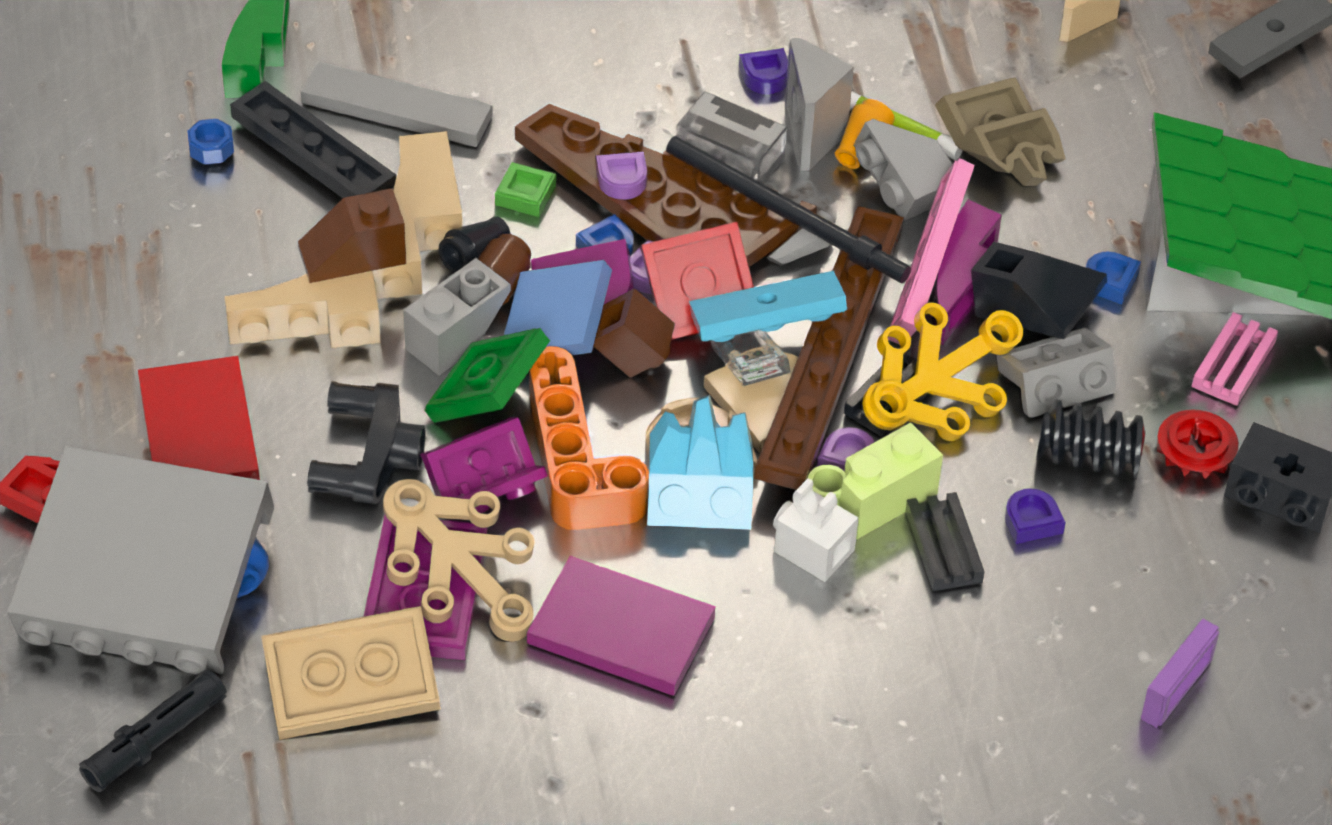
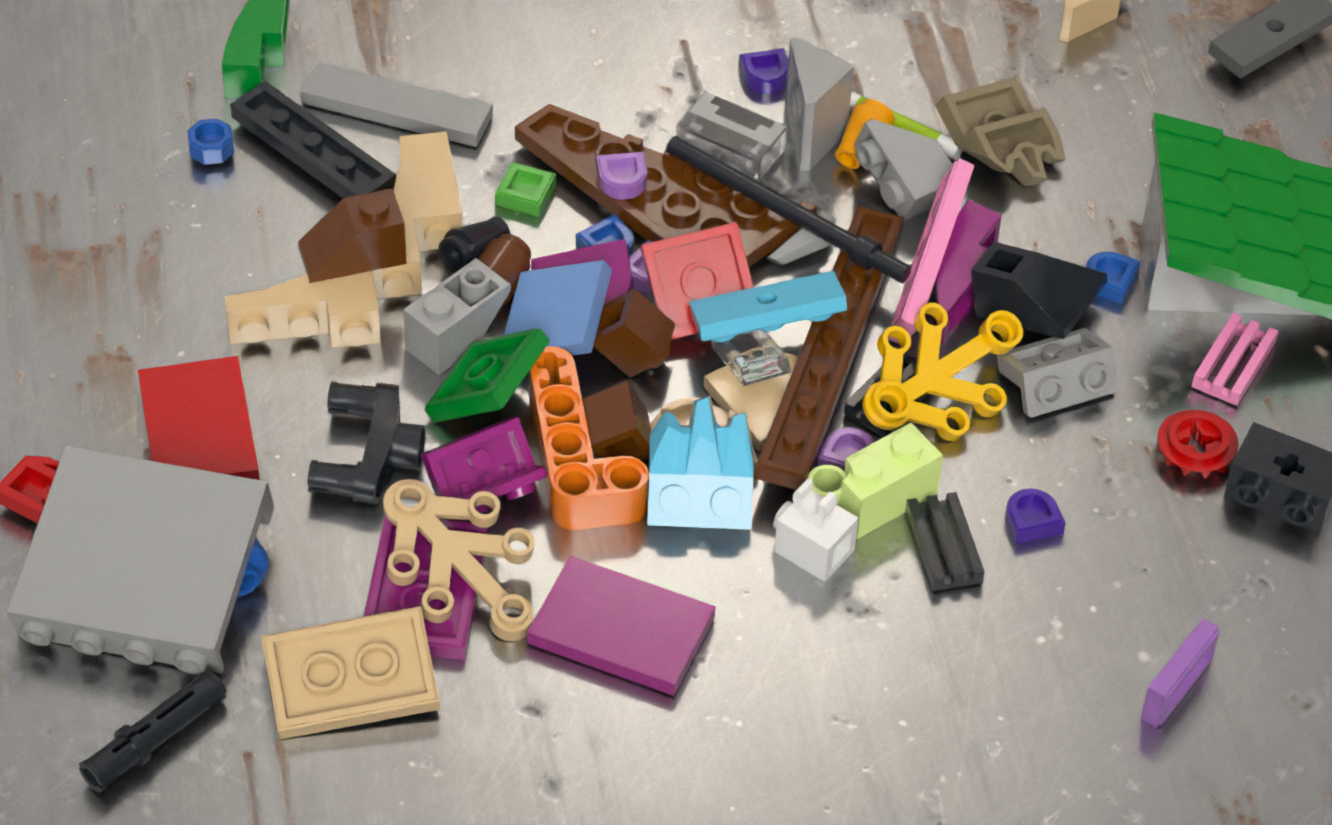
(618, 423): none -> reddish brown brick
(1092, 438): black piece -> none

